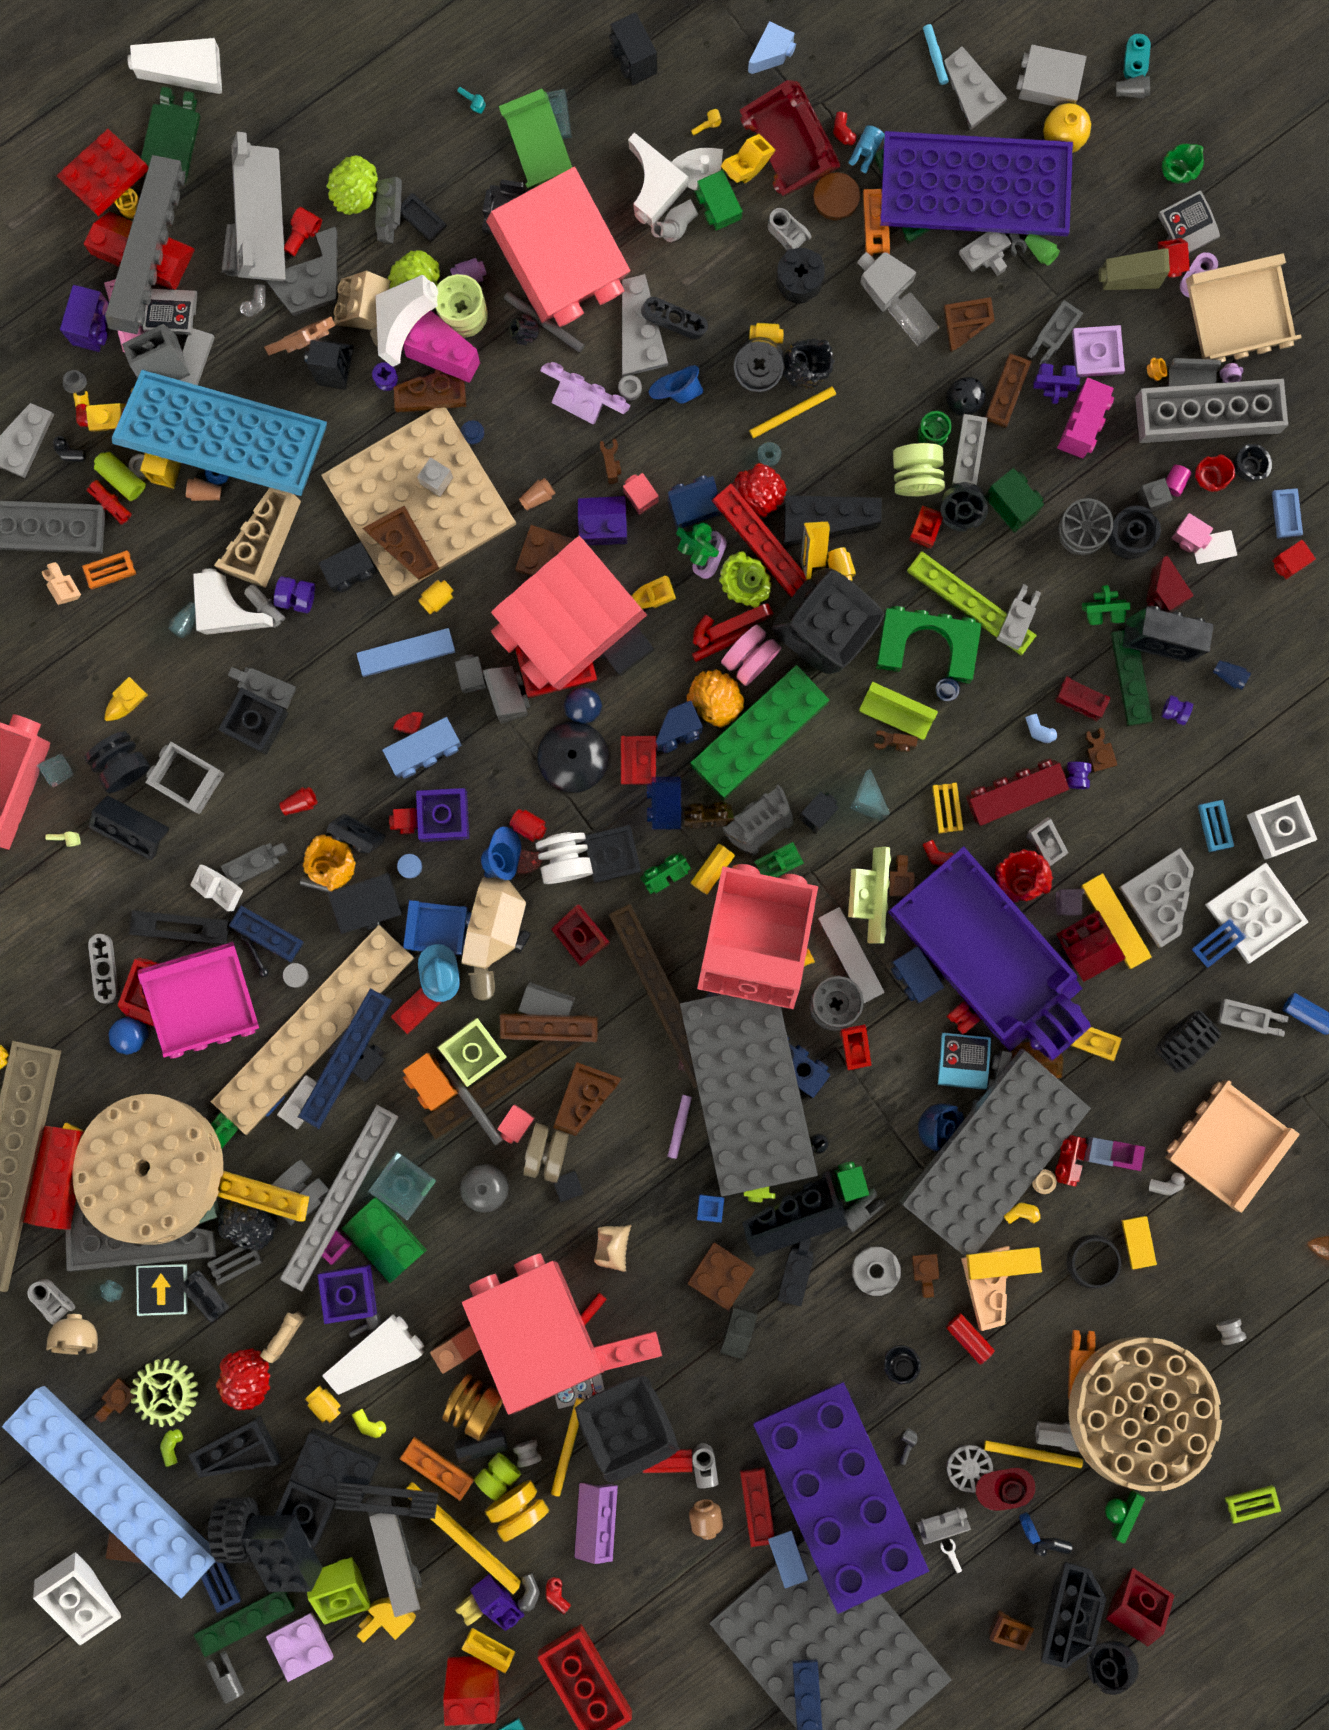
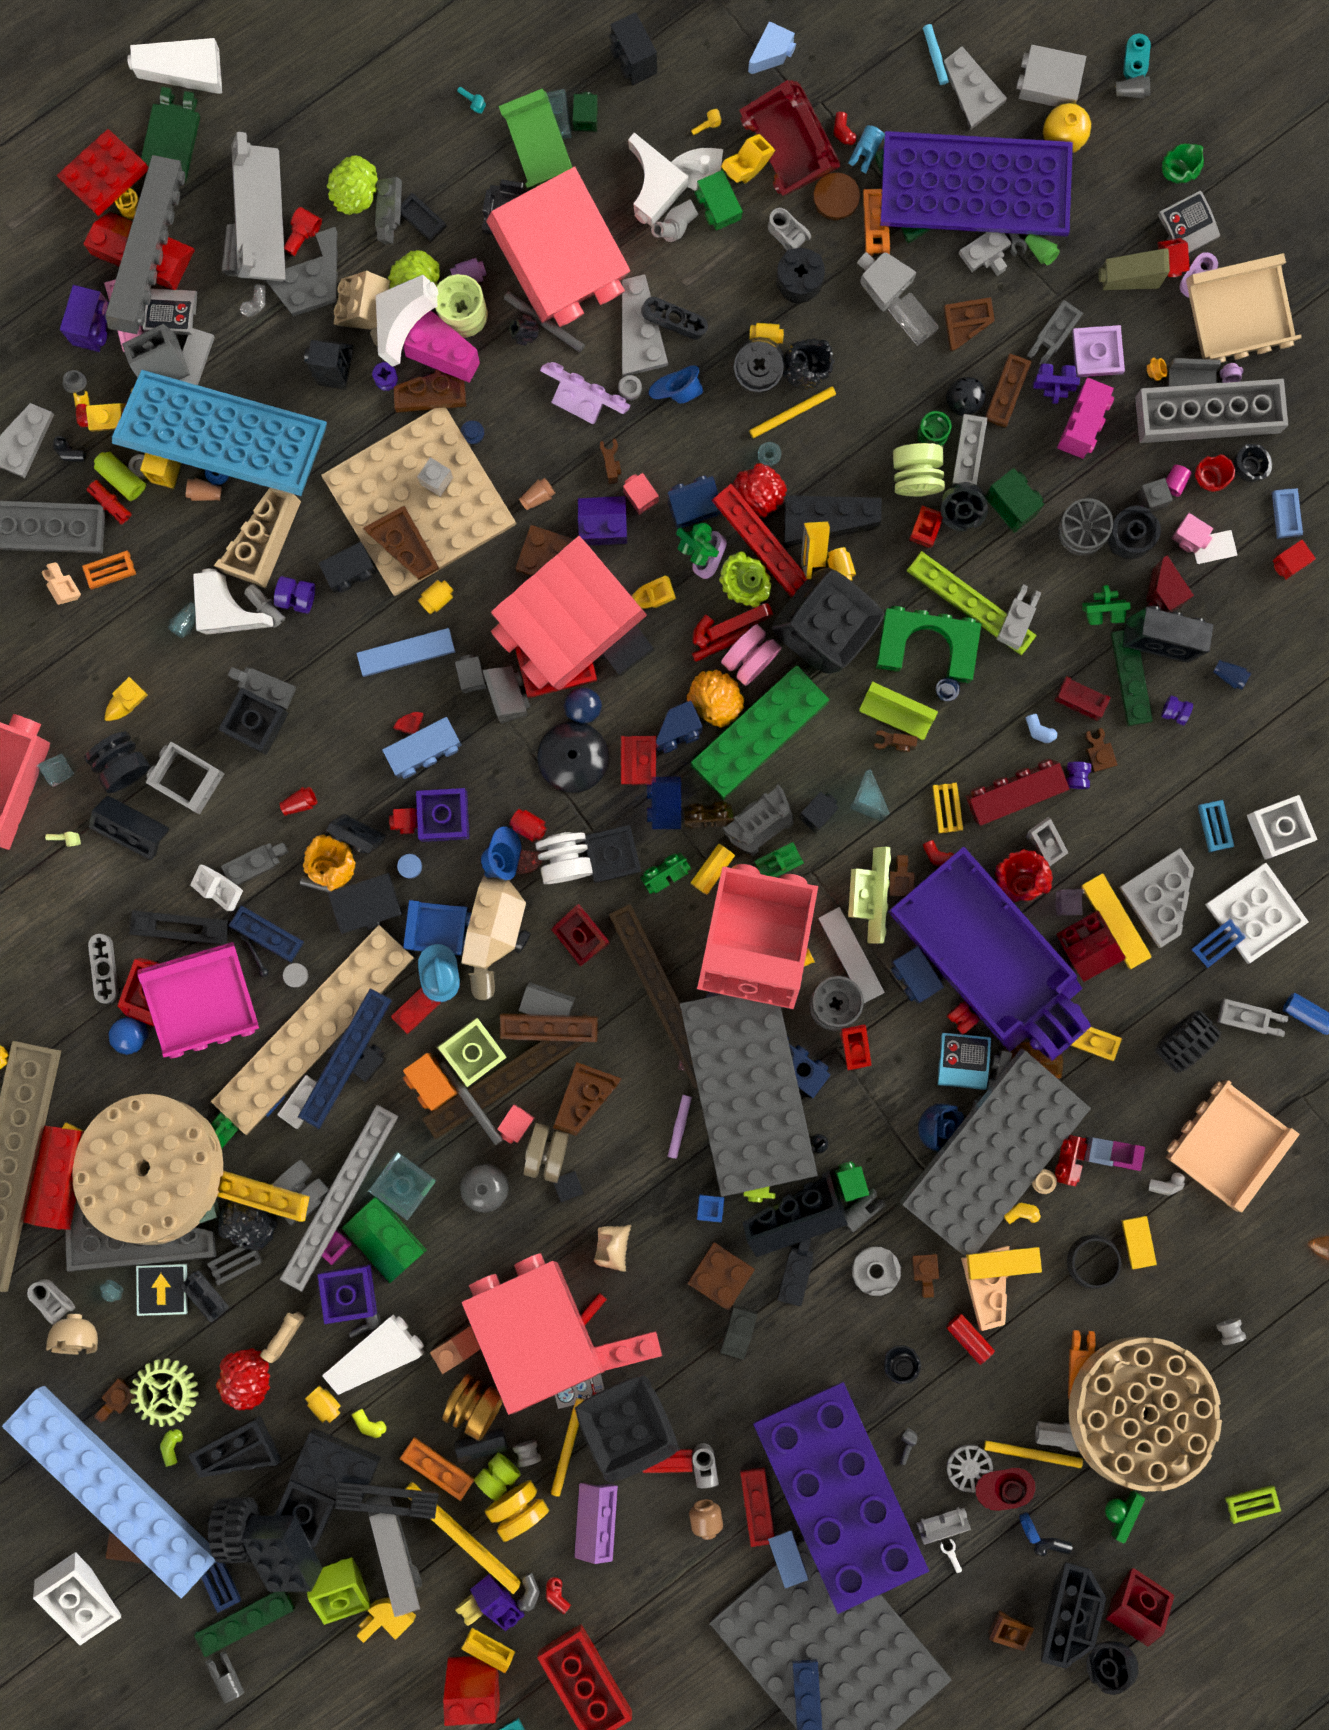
(299, 1646): lavender plate -> none
(301, 337): nougat wing -> none
(585, 112): none -> dark green brick

